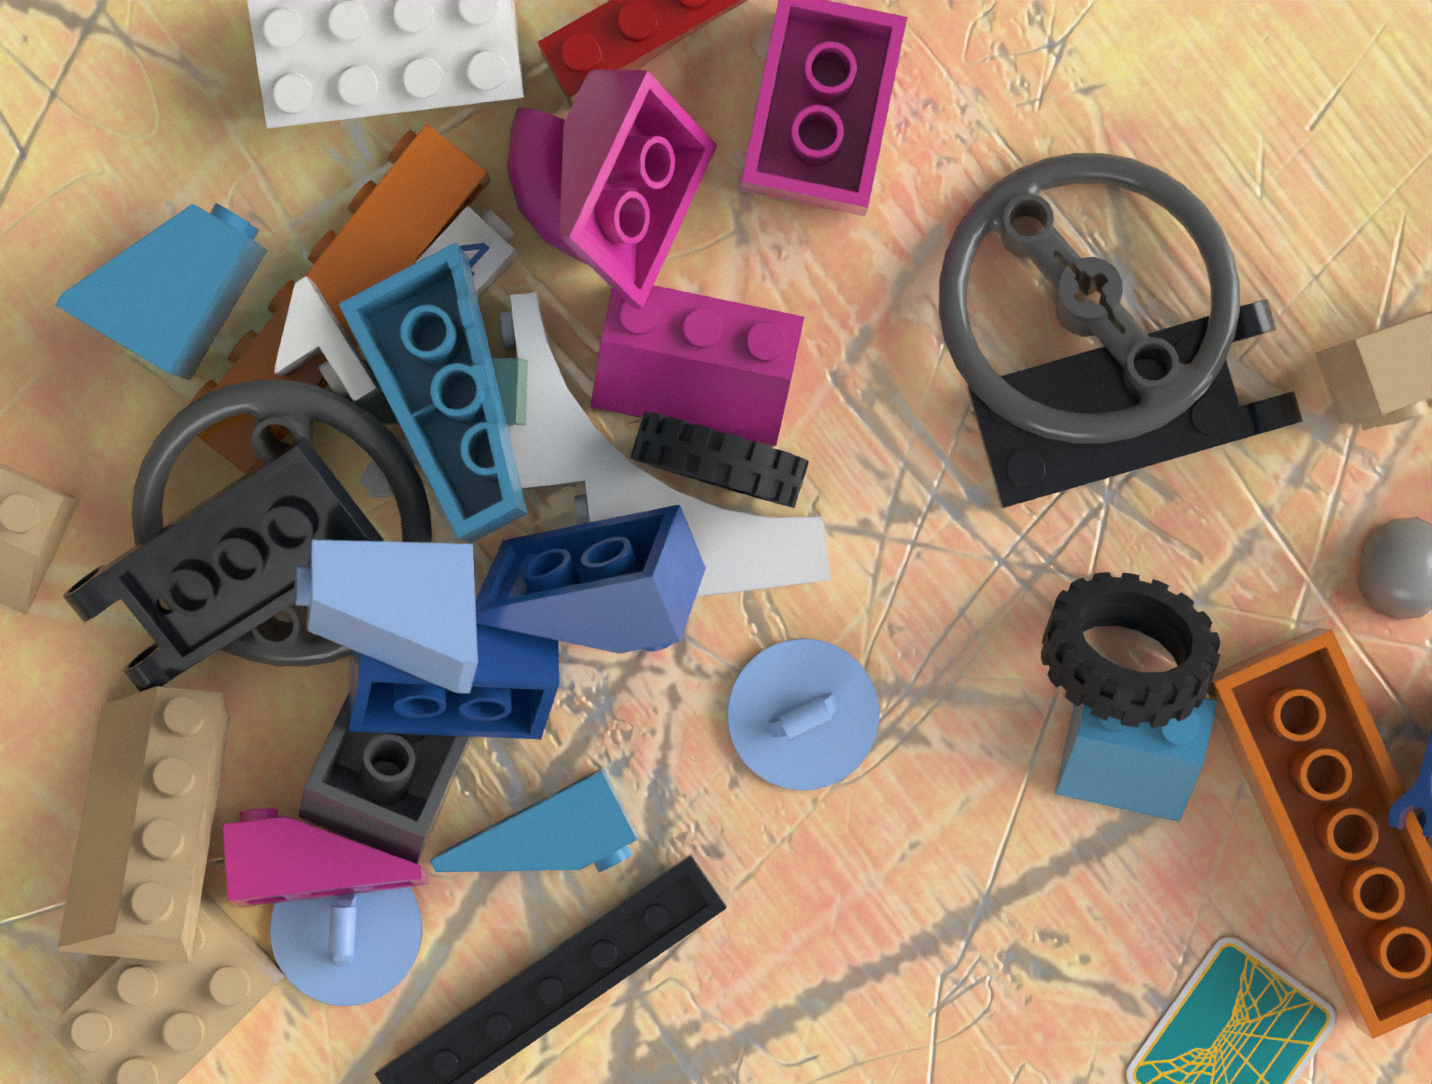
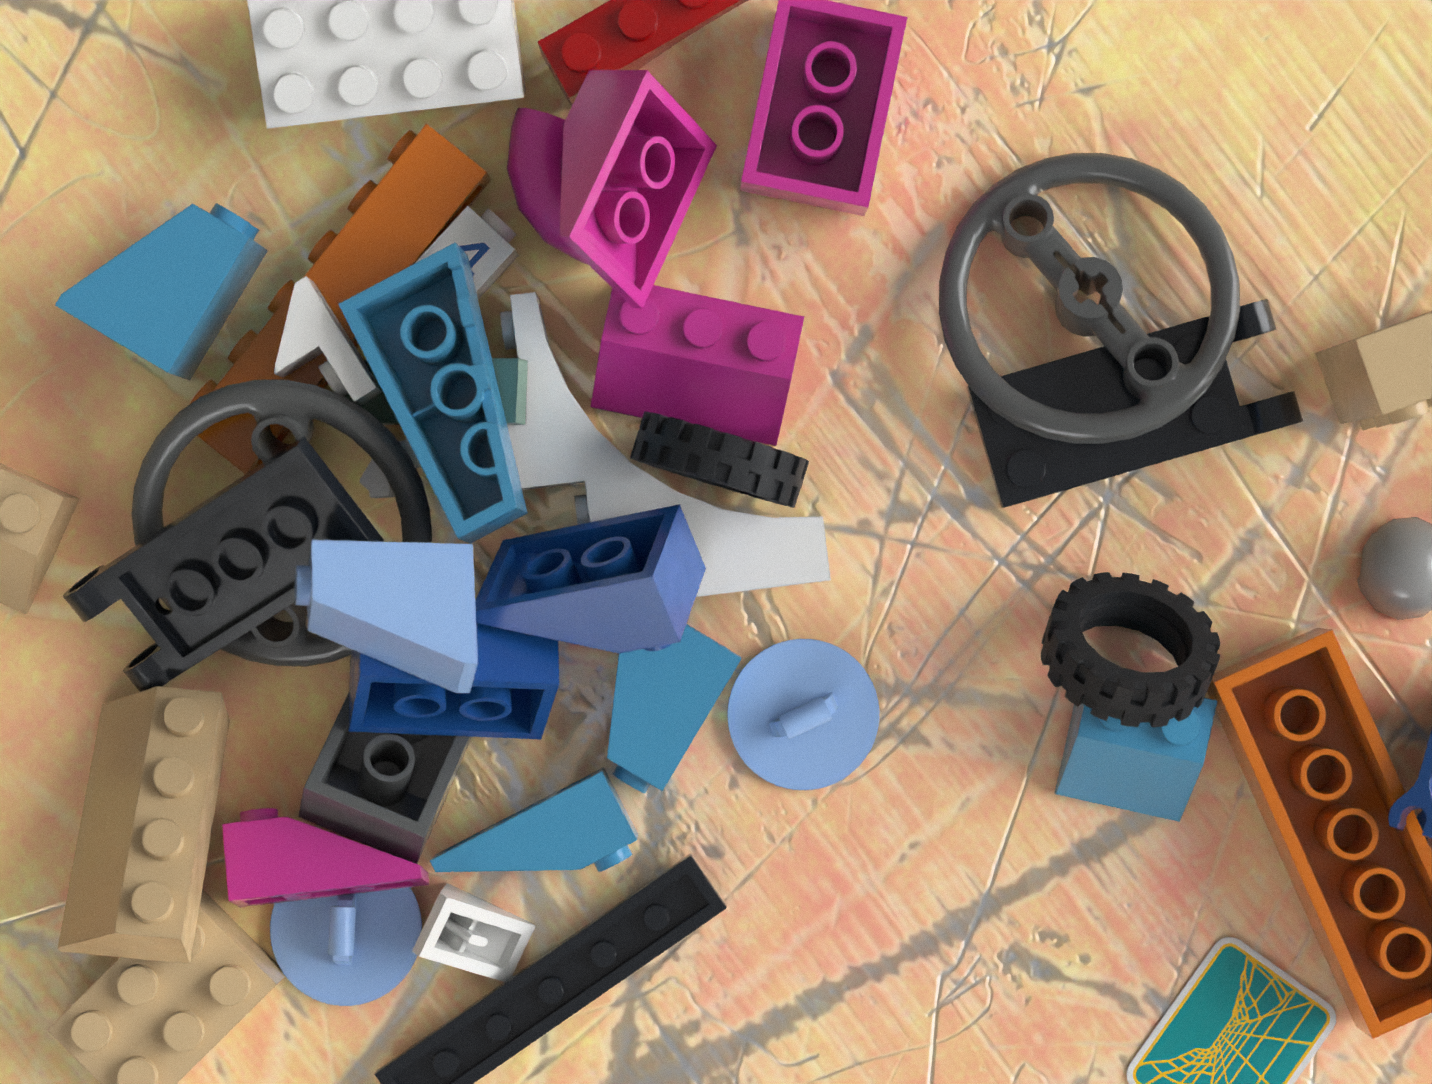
(473, 935): none -> white slope
(662, 705): none -> dark azure slope

